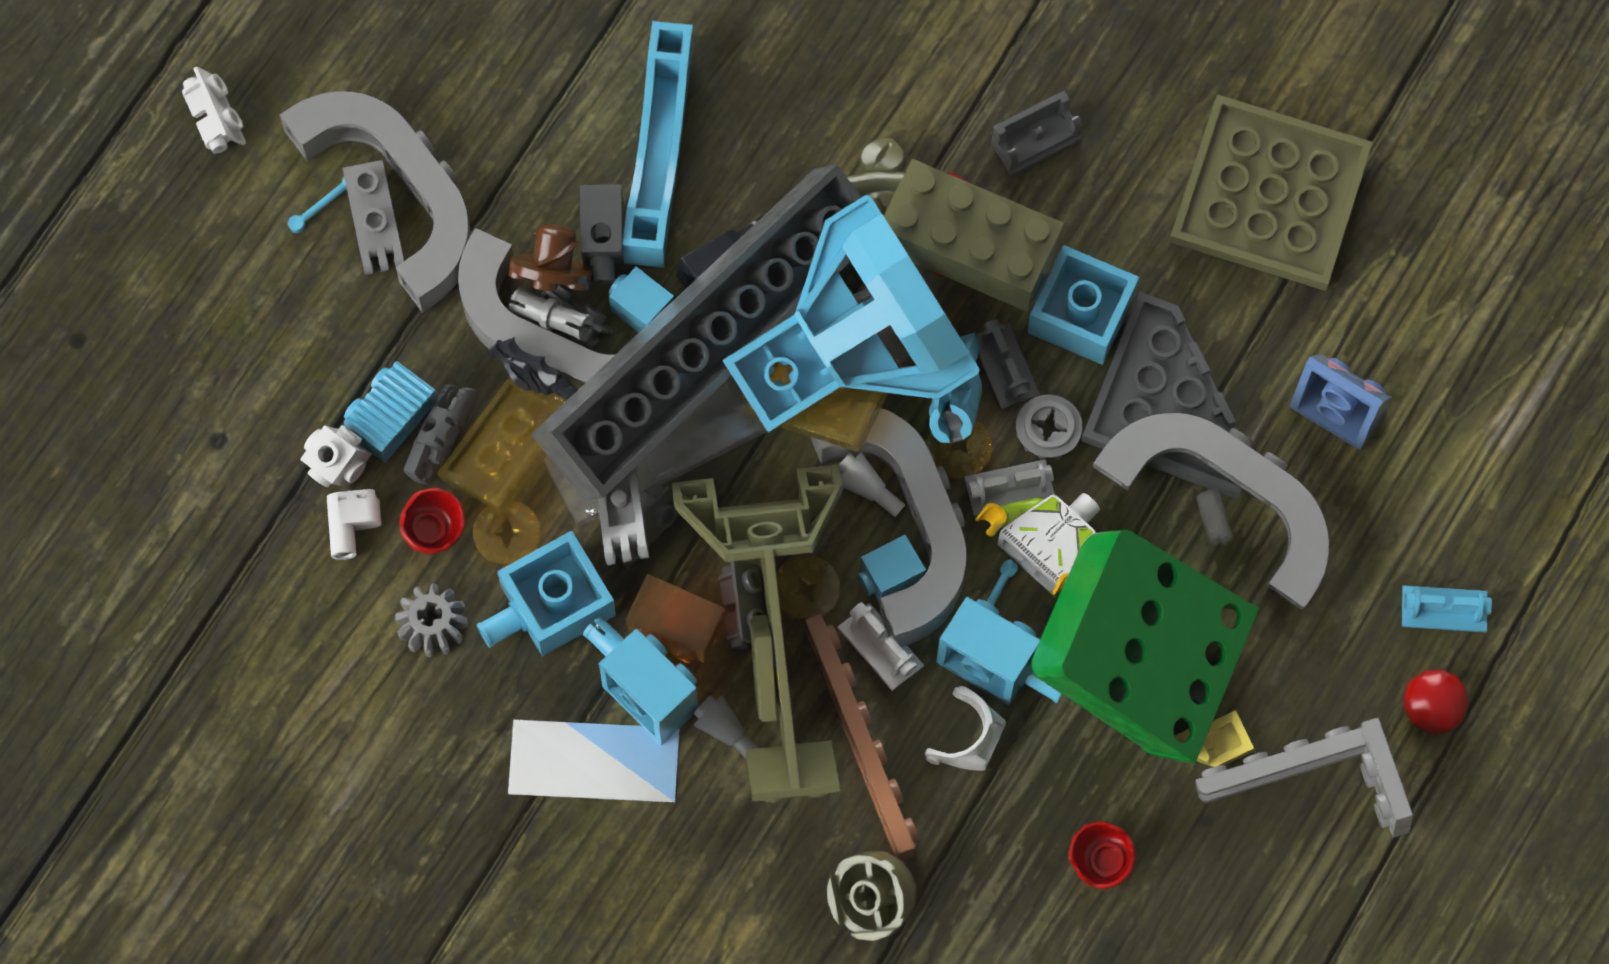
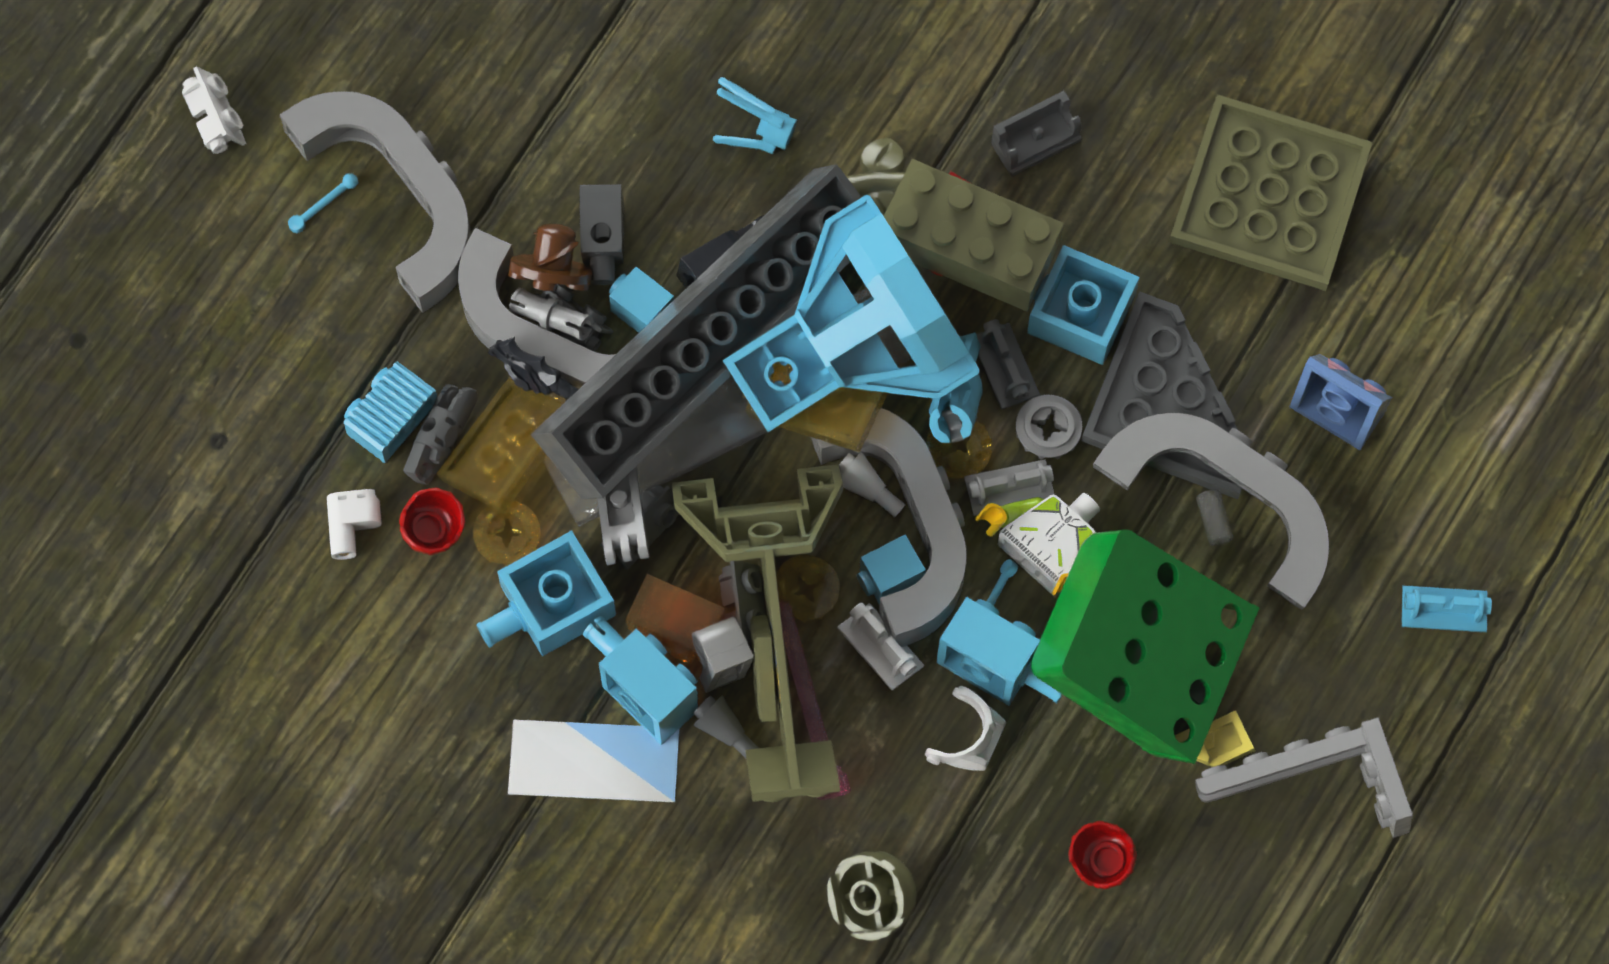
(348, 456): white brick -> none
(372, 214): light grey hinge -> none
(419, 612): light grey gear -> none
(659, 145): medium azure arch -> none
(722, 653): none -> light grey plate
(774, 125): none -> medium azure plant
(806, 689): none -> piece
(868, 753): nougat plate -> none
(1435, 701): red hair -> none

